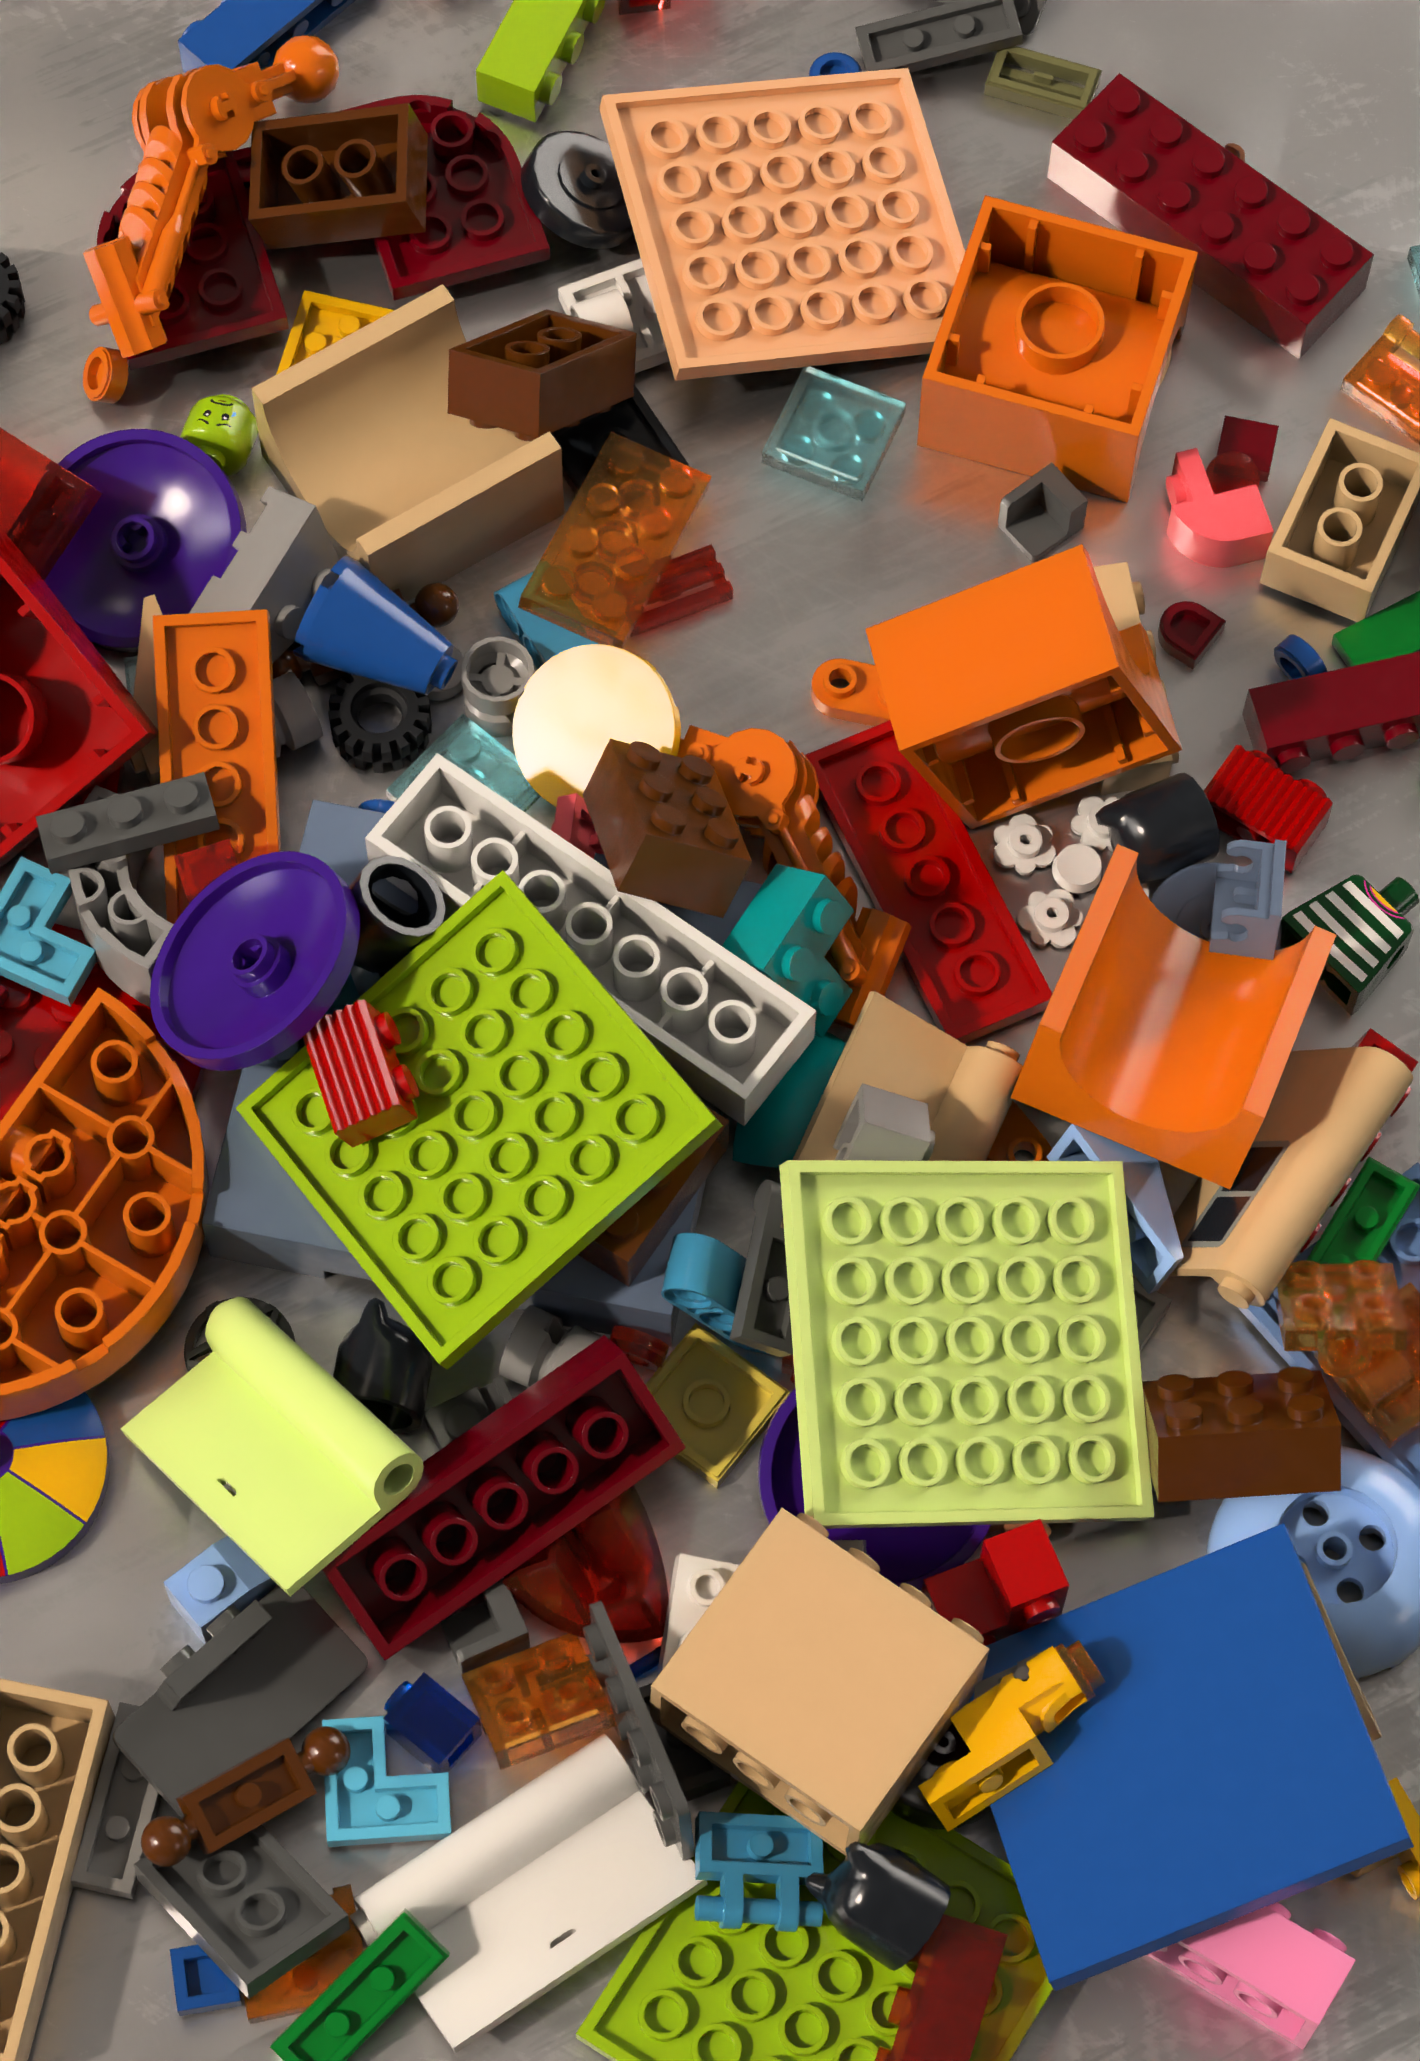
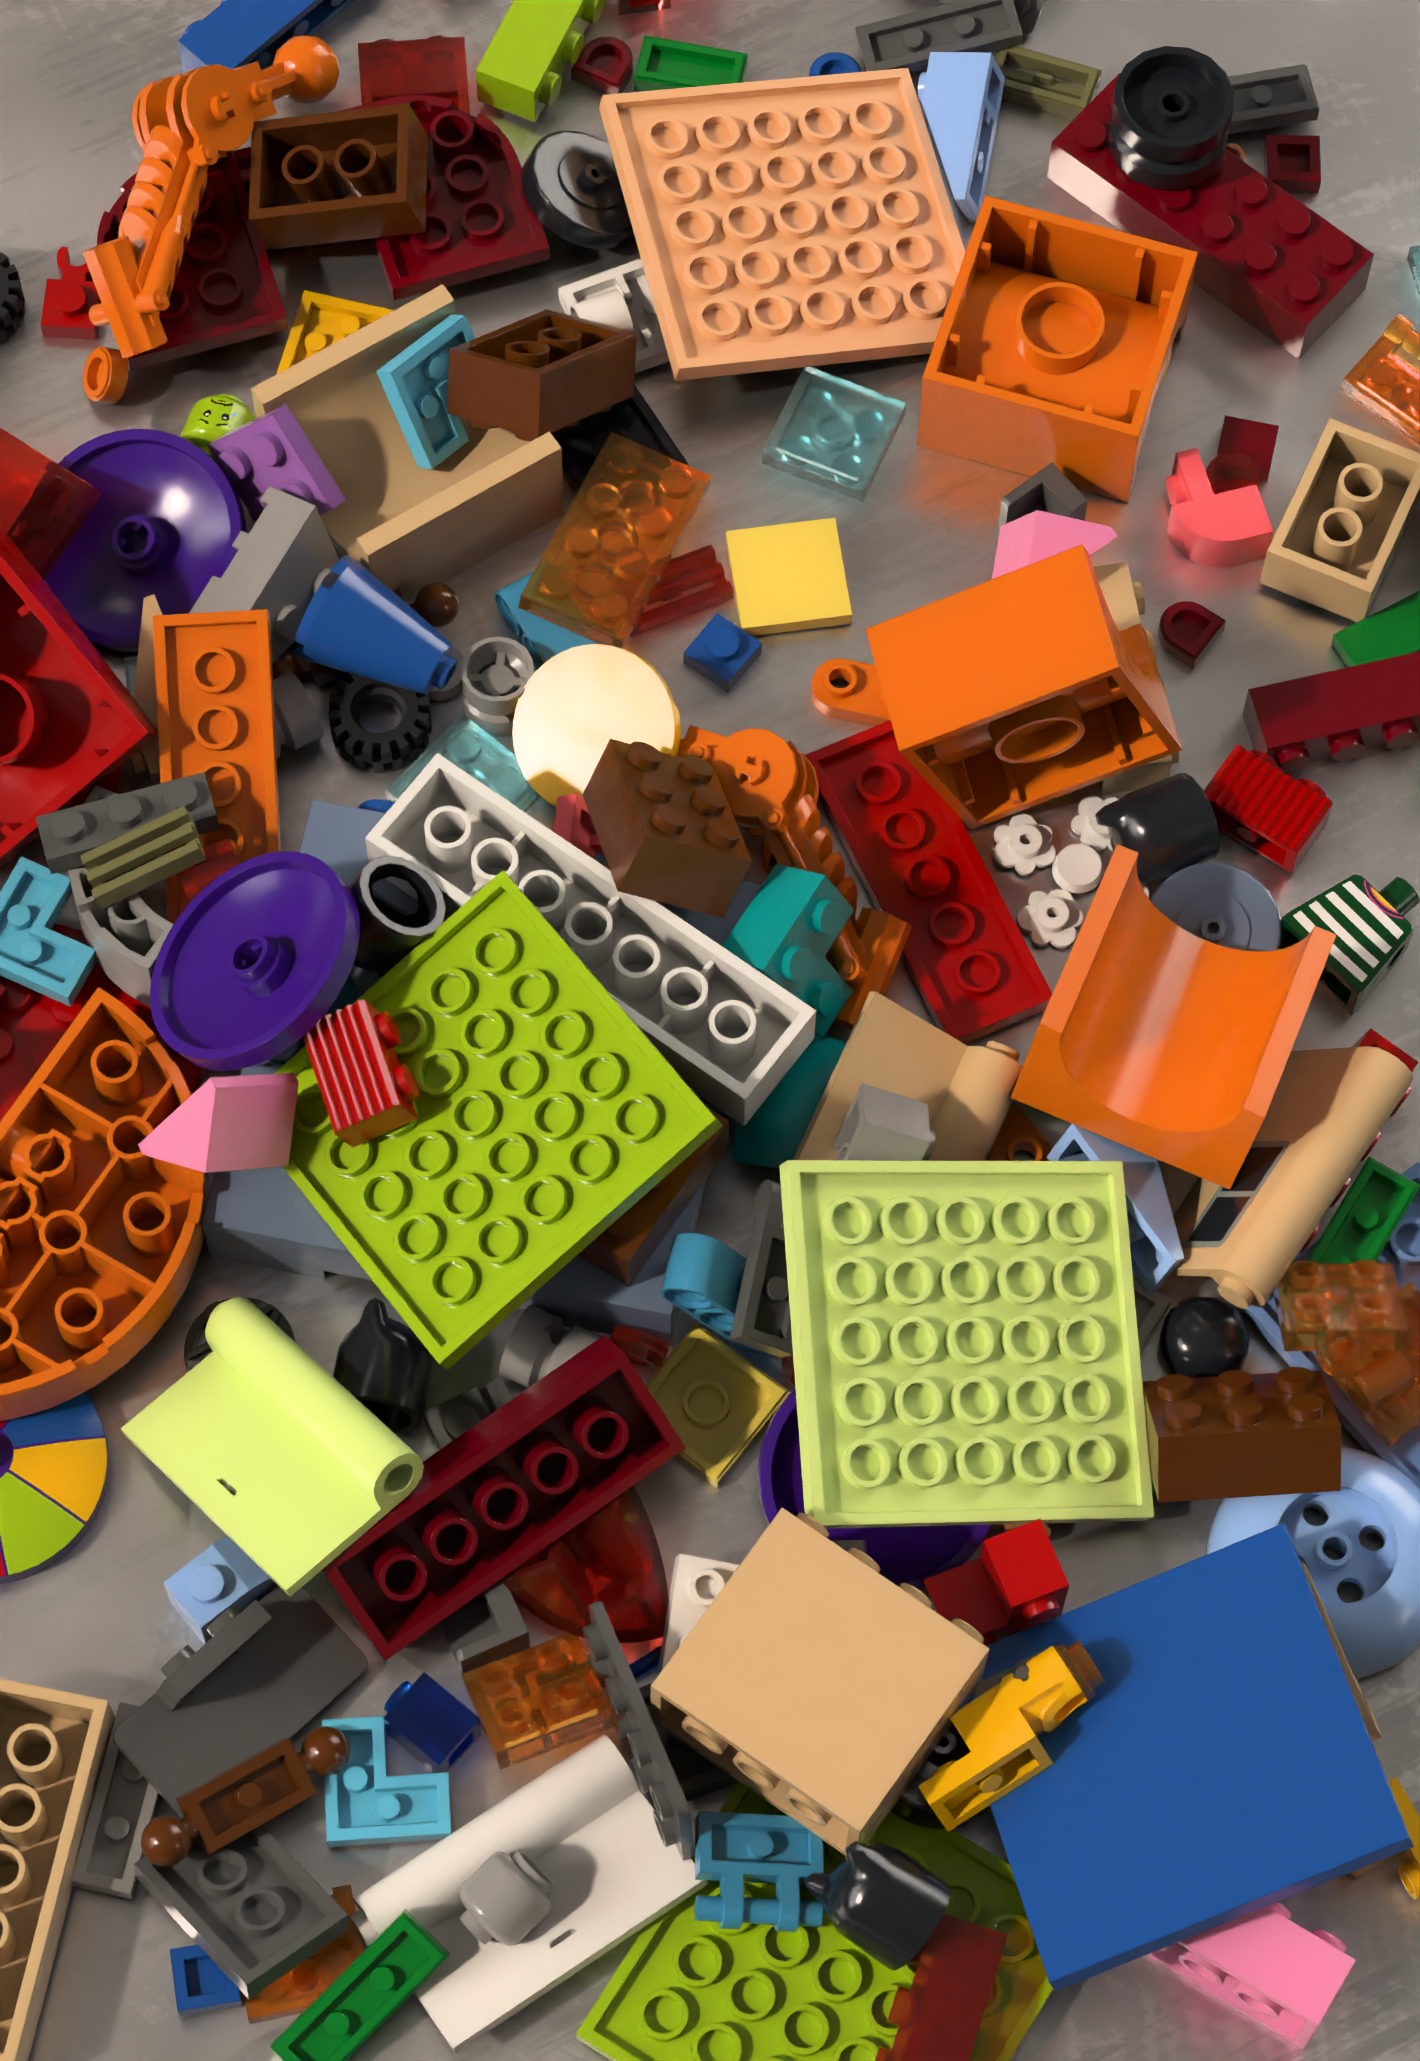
(69, 301): none -> red plate
(141, 850): none -> olive tile
(229, 1125): none -> bright pink slope
(278, 455): none -> medium lavender plate
(414, 68): none -> clear red brick
(419, 392): none -> medium azure plate
(505, 1898): none -> light grey head
(604, 65): none -> dark red tile
(683, 65): none -> green tile
(722, 652): none -> blue plate
(788, 577): none -> light yellow tile
(962, 108): none -> light blue slope
(1044, 535): none -> bright pink slope
(1170, 117): none -> black wheel
(1203, 1339): none -> black hair
(1249, 900): sand blue hinge -> none
(1272, 99): none -> dark grey hinge
(1293, 162): none -> dark red tile
(1298, 658): blue tile -> none

